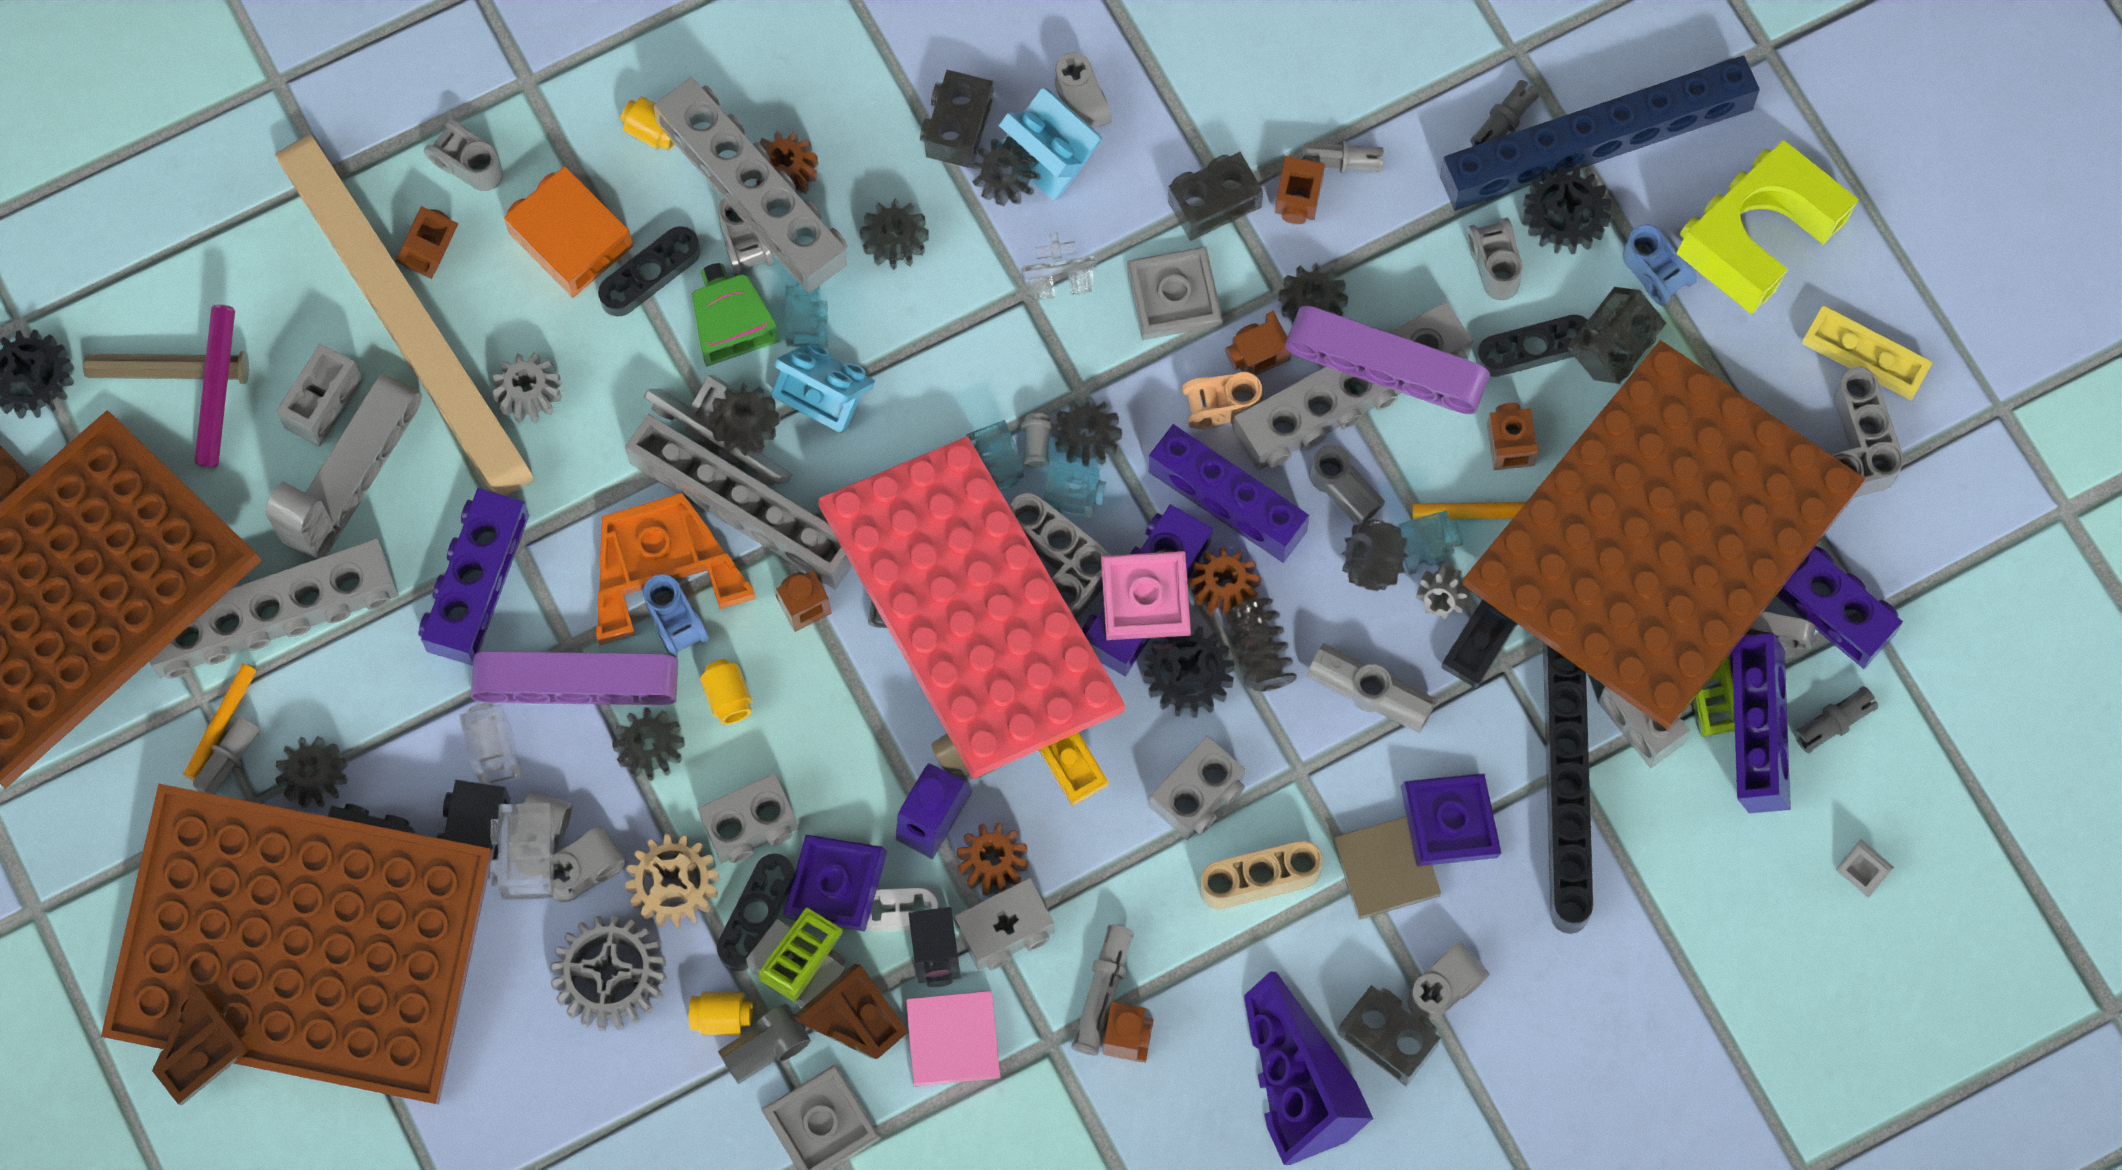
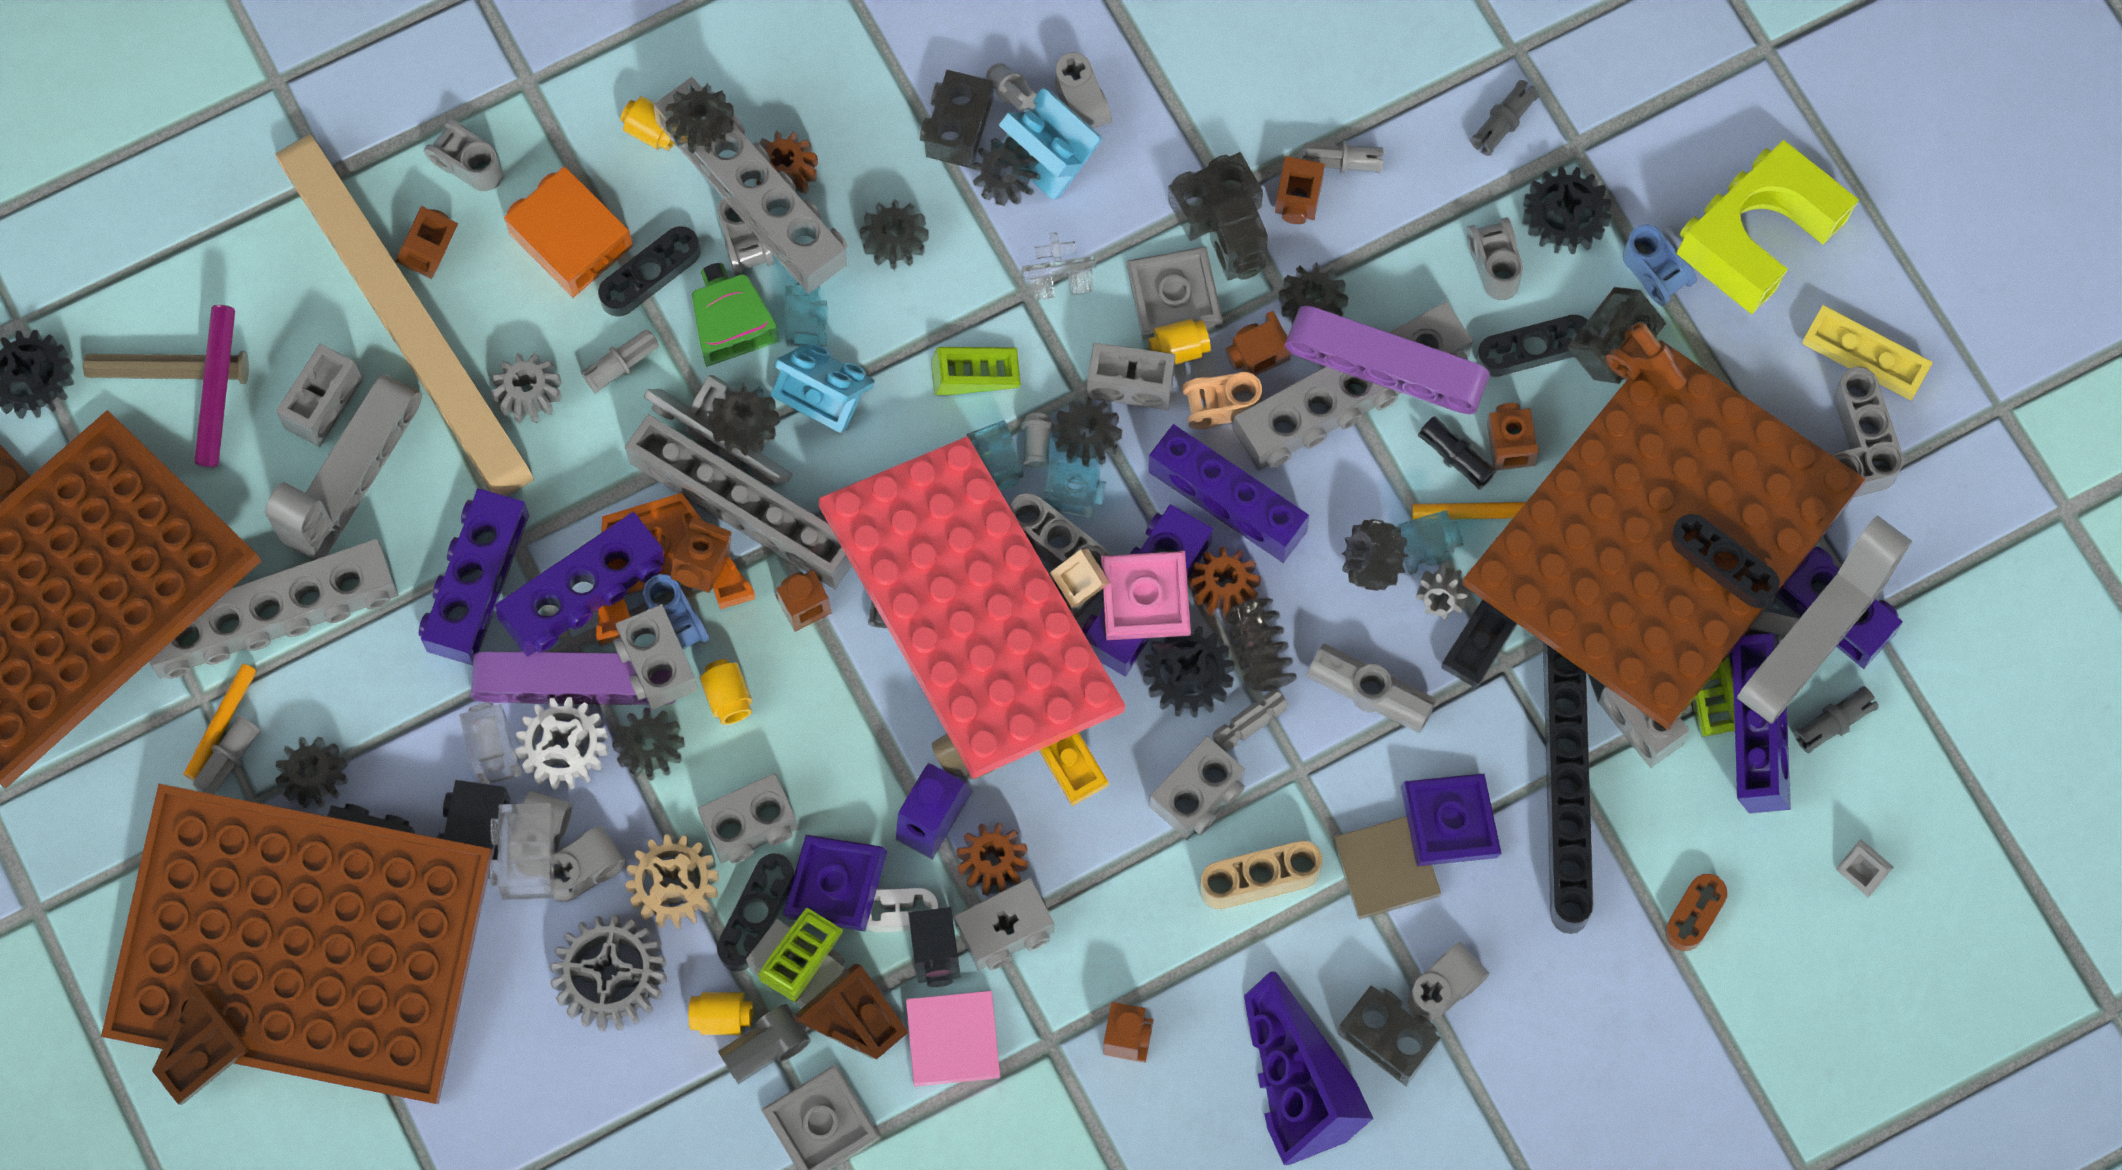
(573, 732): none -> white gear
(619, 361): none -> light grey axle
(623, 540): none -> dark purple brick
(662, 654): none -> light grey brick
(699, 131): none -> clear smoke gear
(701, 555): none -> dark orange brick
(962, 384): none -> lime slope
(1011, 87): none -> light grey axle
(1079, 577): none -> tan plate
(1106, 976): light grey pin -> none
(1131, 376): none -> light grey brick
(1182, 338): none -> yellow brick
(1238, 237): none -> clear smoke brick
(1250, 720): none -> light grey axle
(1348, 487): dark grey piece -> none
(1457, 452): none -> black pin
(1599, 132): dark blue brick -> none
(1645, 352): none -> dark orange piece
(1688, 907): none -> dark orange beam
(1727, 578): none -> black beam
(1826, 620): none -> light grey beam

